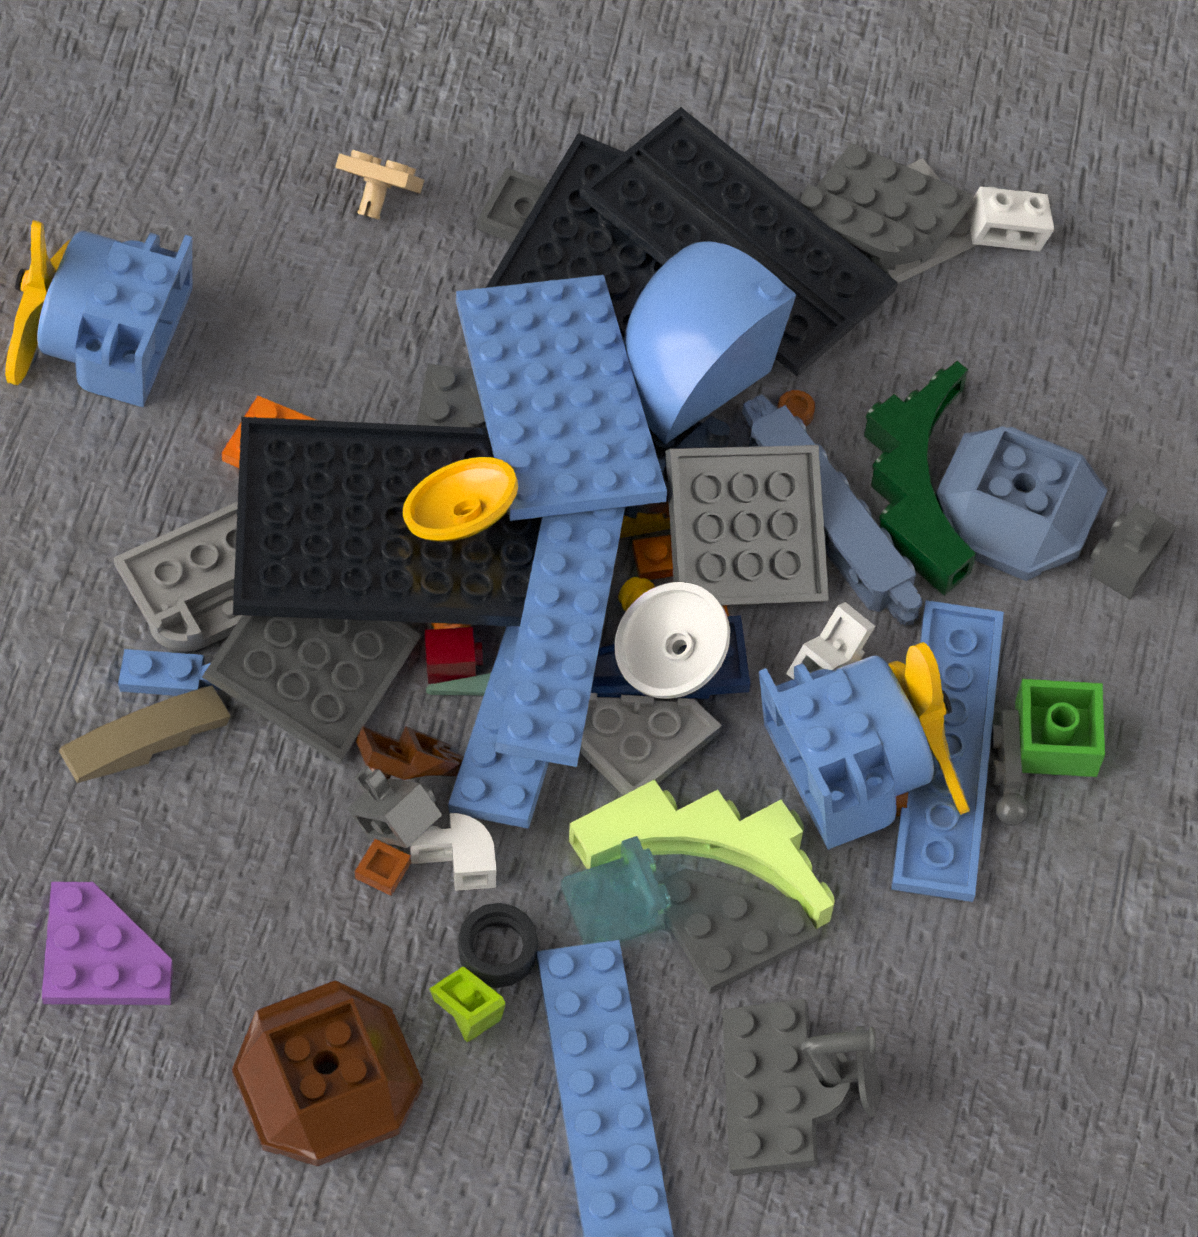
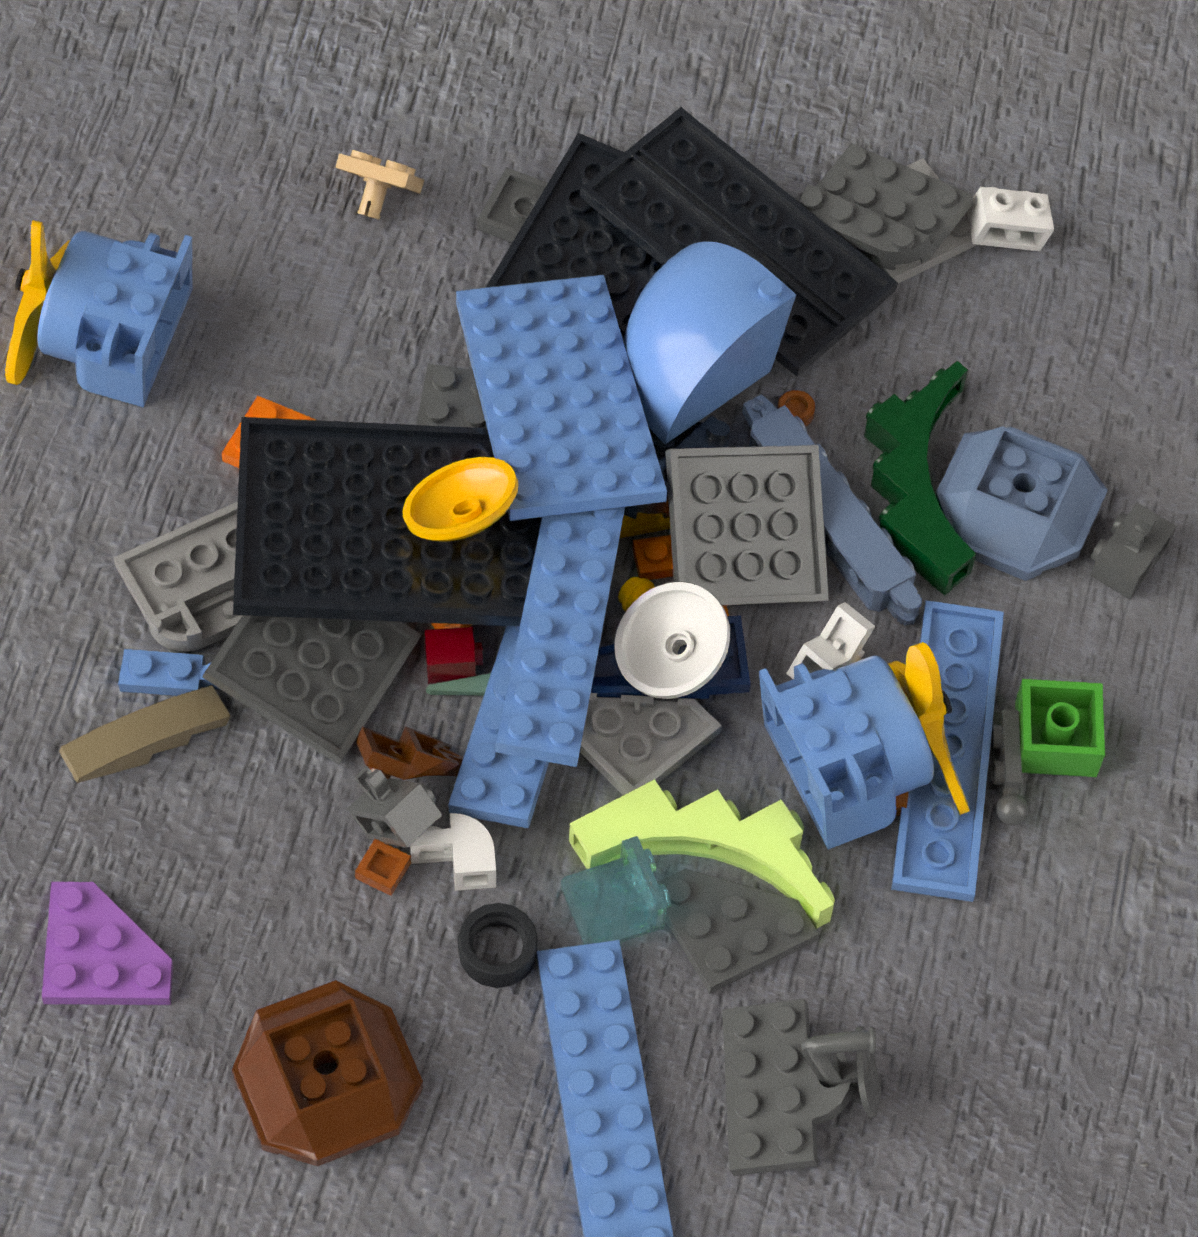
(469, 1002): lime slope -> none

